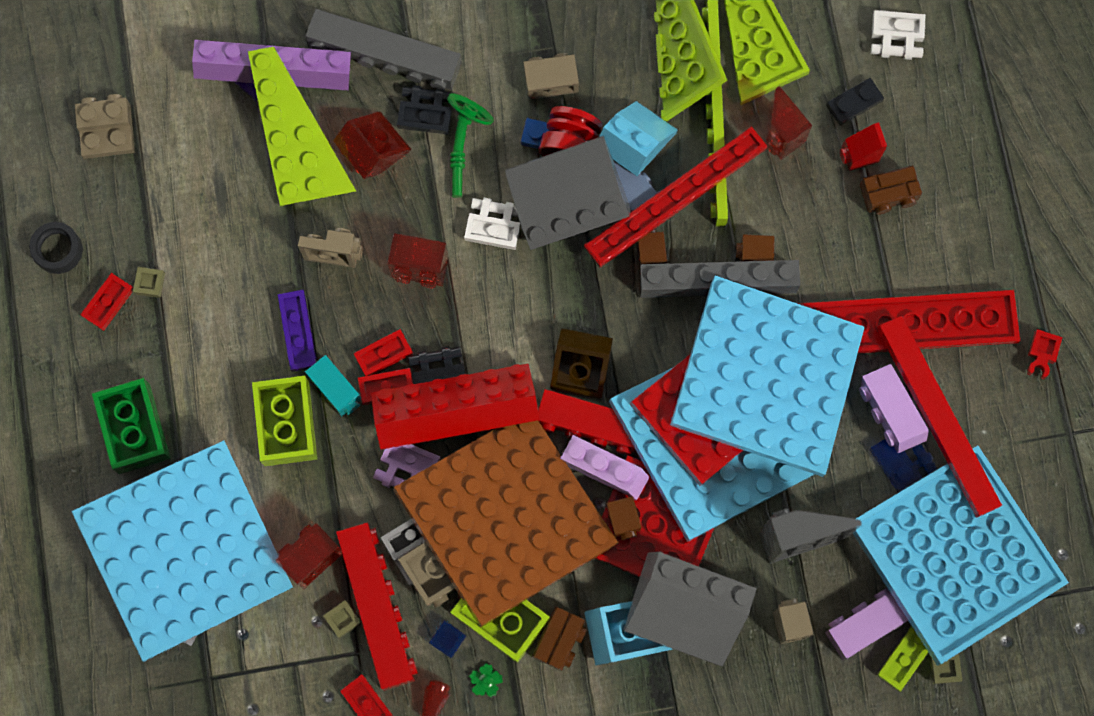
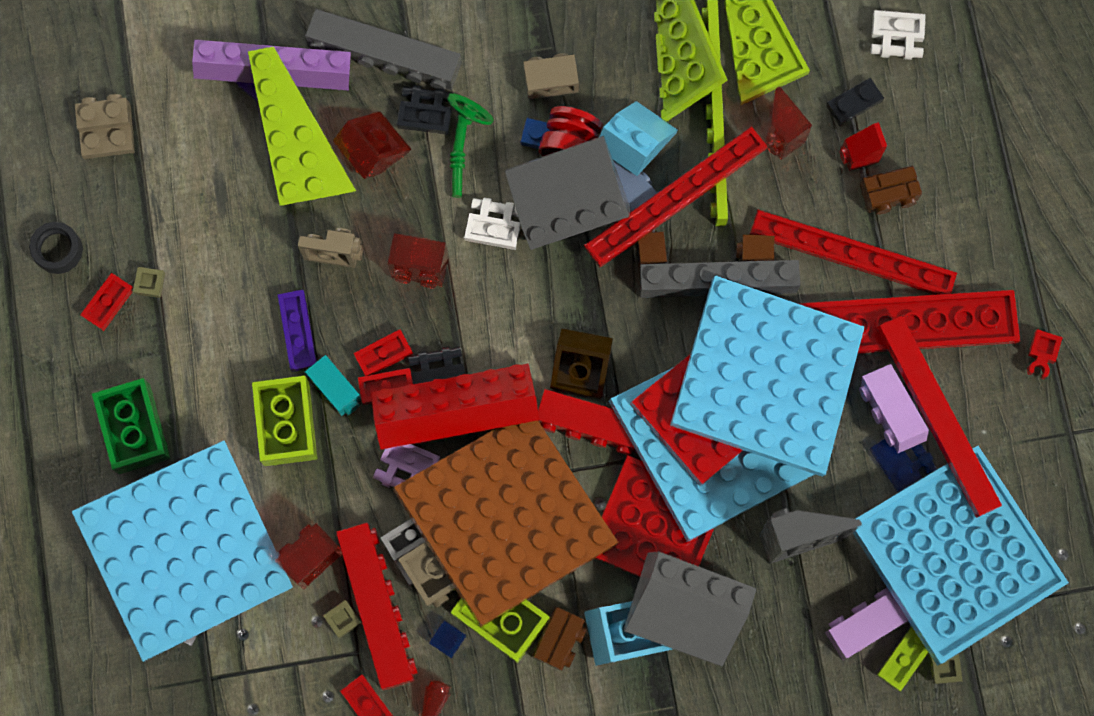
(486, 681): green plant -> none
(605, 467): lavender brick -> none
(624, 518): reddish brown brick -> none
(792, 621): dark tan brick -> none
(854, 254): none -> red tile

